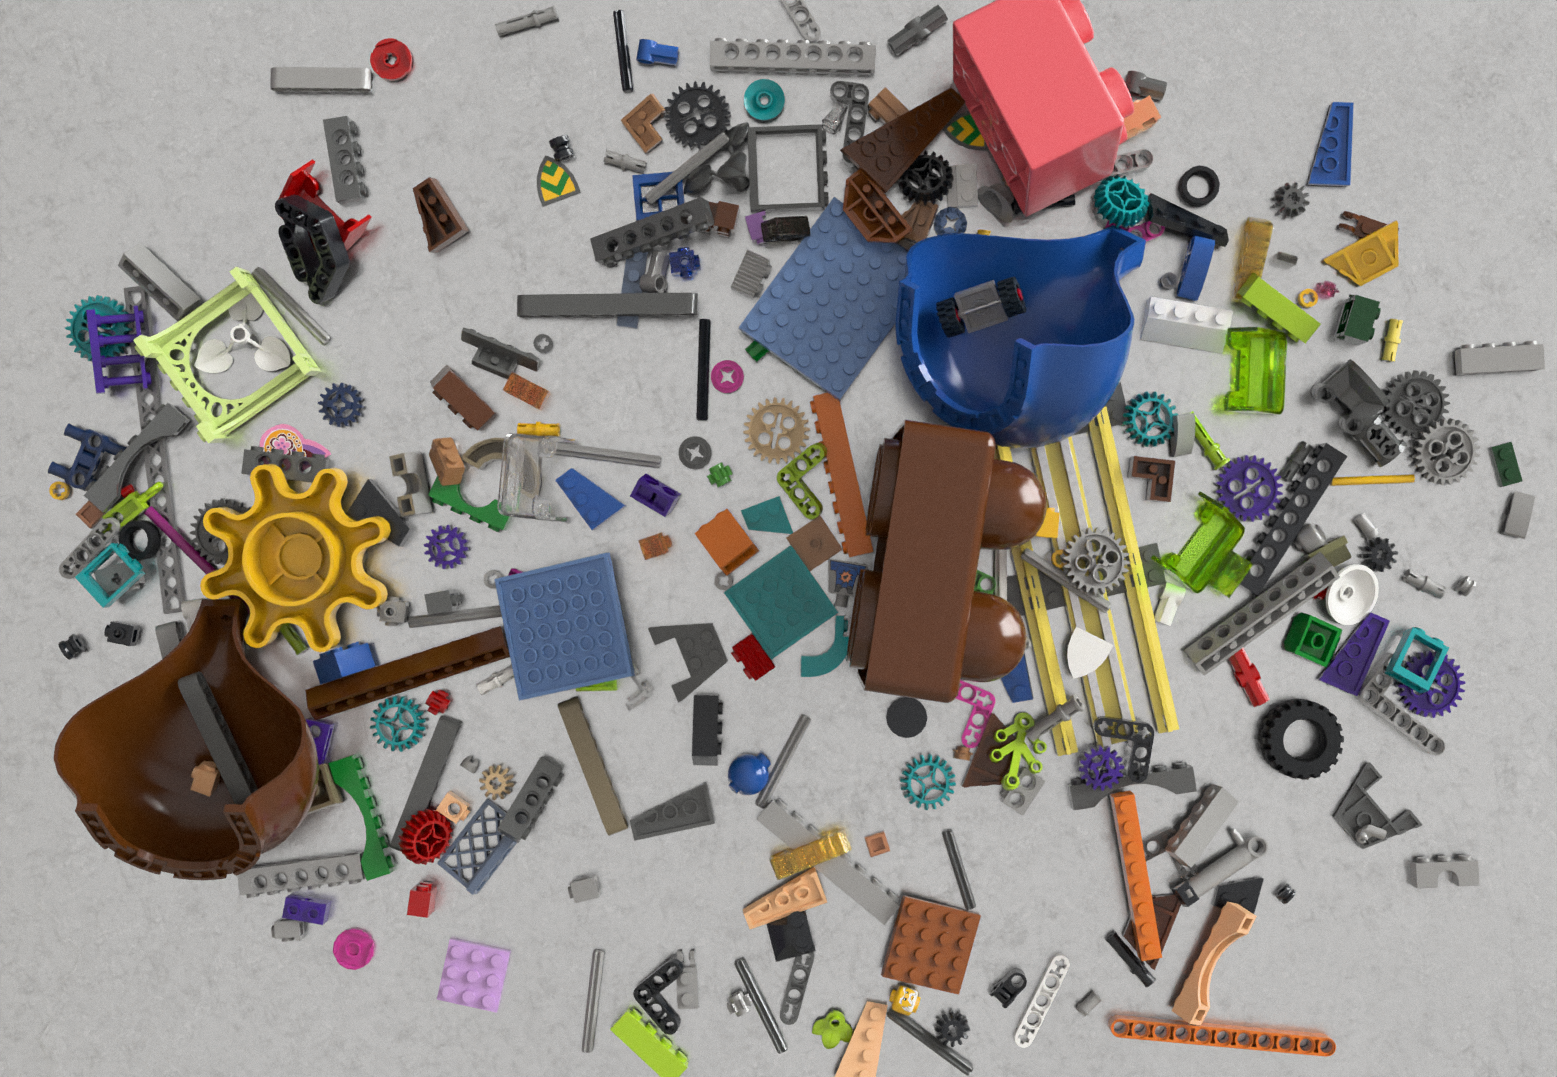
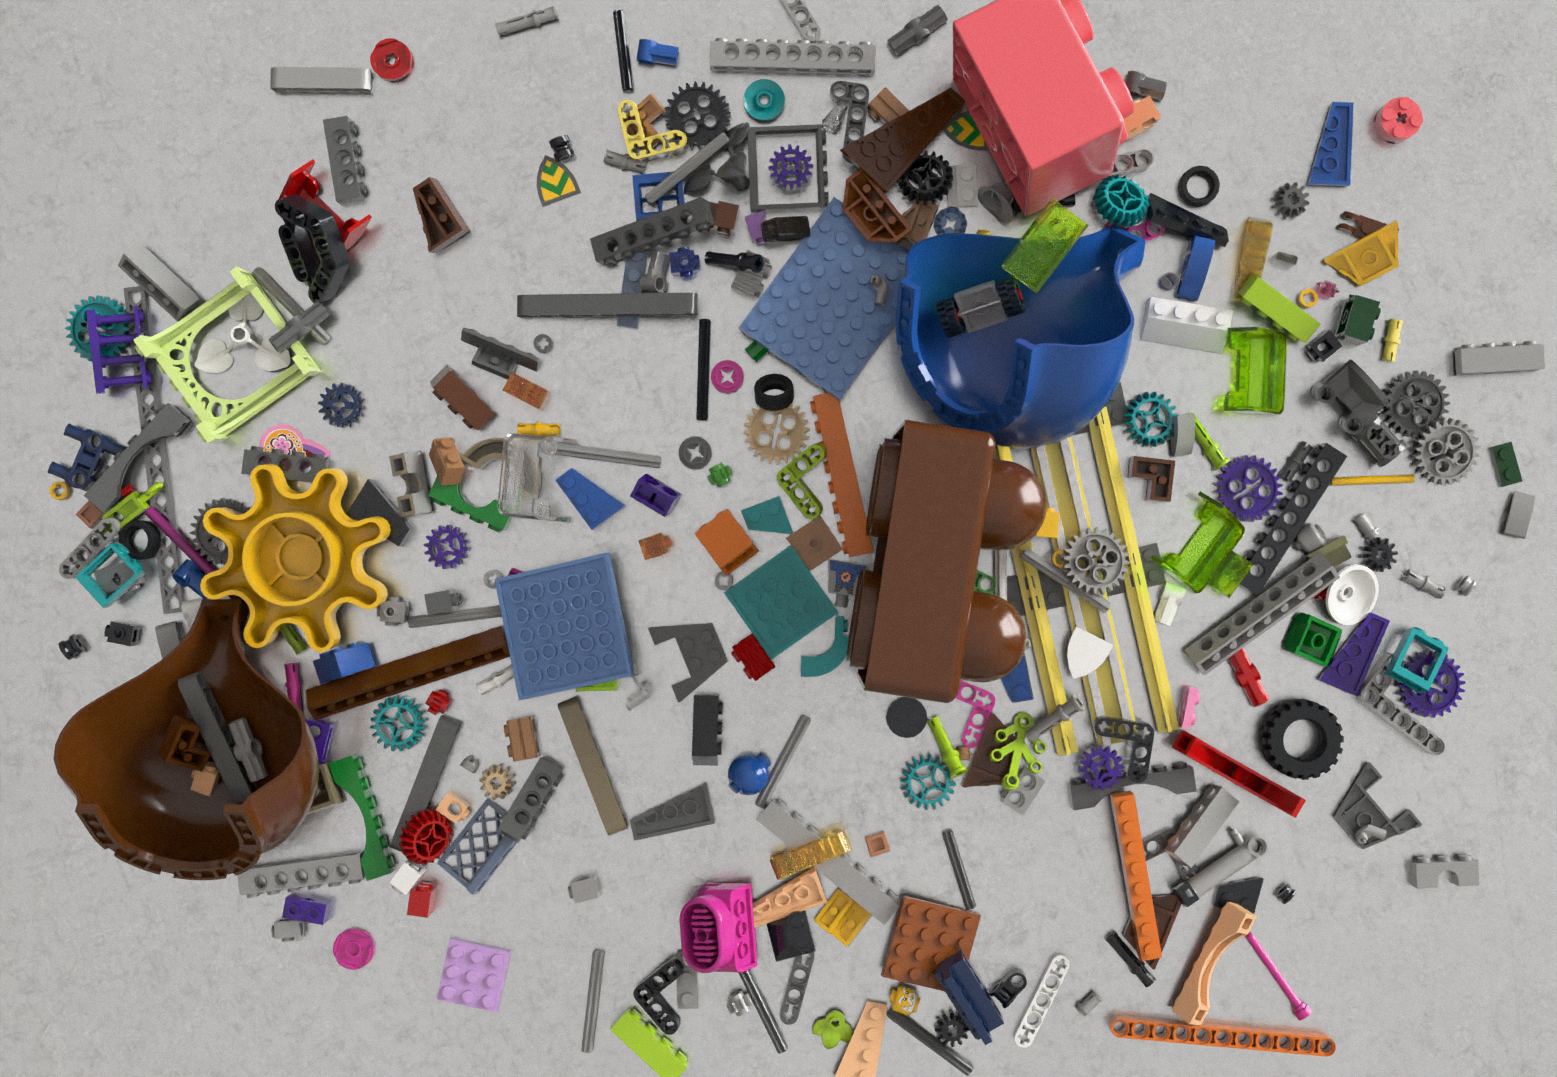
(180, 746): none -> reddish brown brick
(189, 575): none -> blue piece
(247, 749): none -> light grey piece
(293, 683): none -> dark pink pin
(298, 327): none -> dark grey piece
(407, 877): none -> white brick
(522, 738): none -> medium nougat brick
(639, 139): none -> light yellow beam
(719, 929): none -> dark pink brick
(741, 261): none -> black pin
(775, 402): none -> black tyre
(784, 174): none -> dark purple gear
(842, 917): none -> yellow slope
(881, 288): none -> light grey arm
(950, 756): none -> lime pin
(969, 996): none -> dark blue brick
(1044, 245): none -> clear neon green brick
(1189, 700): none -> bright pink plate
(1238, 773): none -> red arch
(1301, 1009): none -> dark pink piece
(1330, 345): none -> black brick
(1410, 117): none -> coral brick

